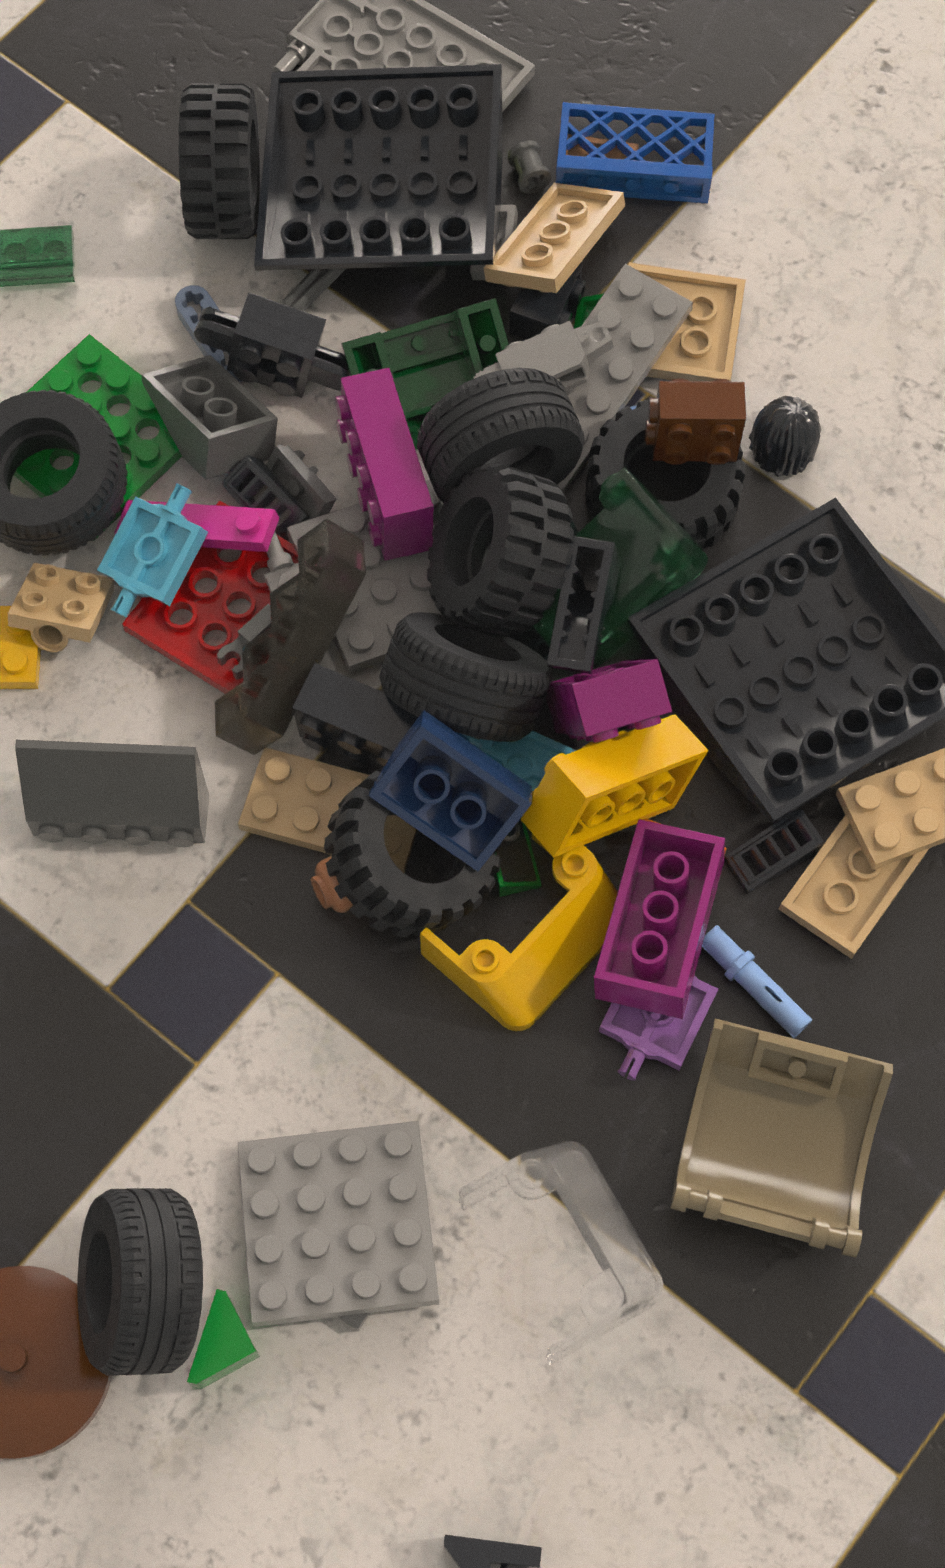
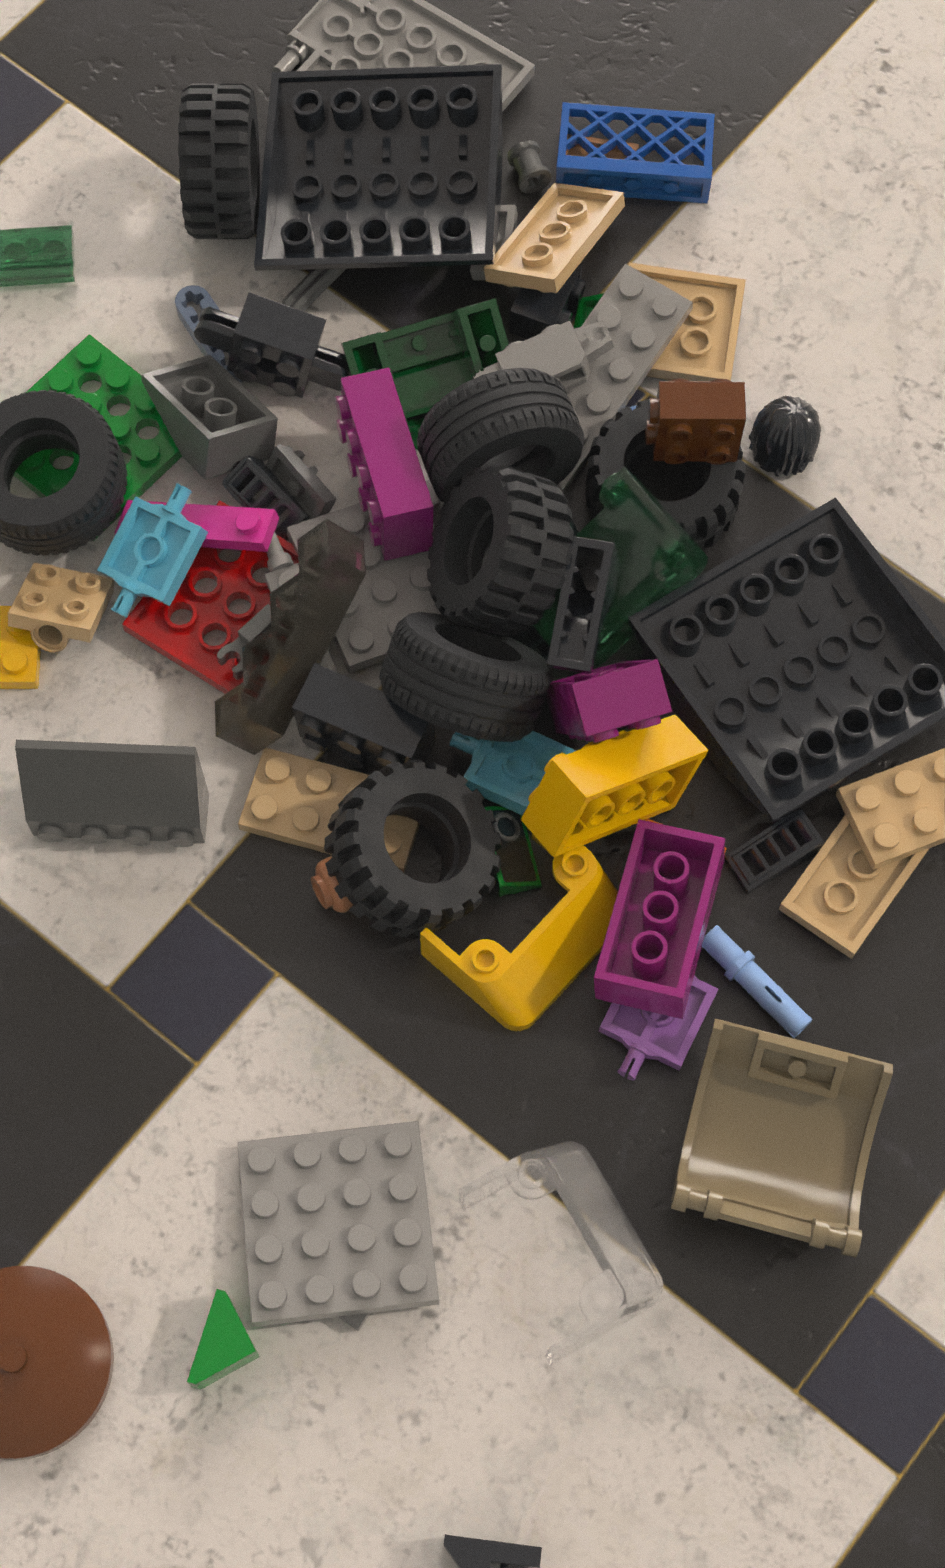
(139, 1281): black tyre -> none
(451, 791): dark blue slope -> none

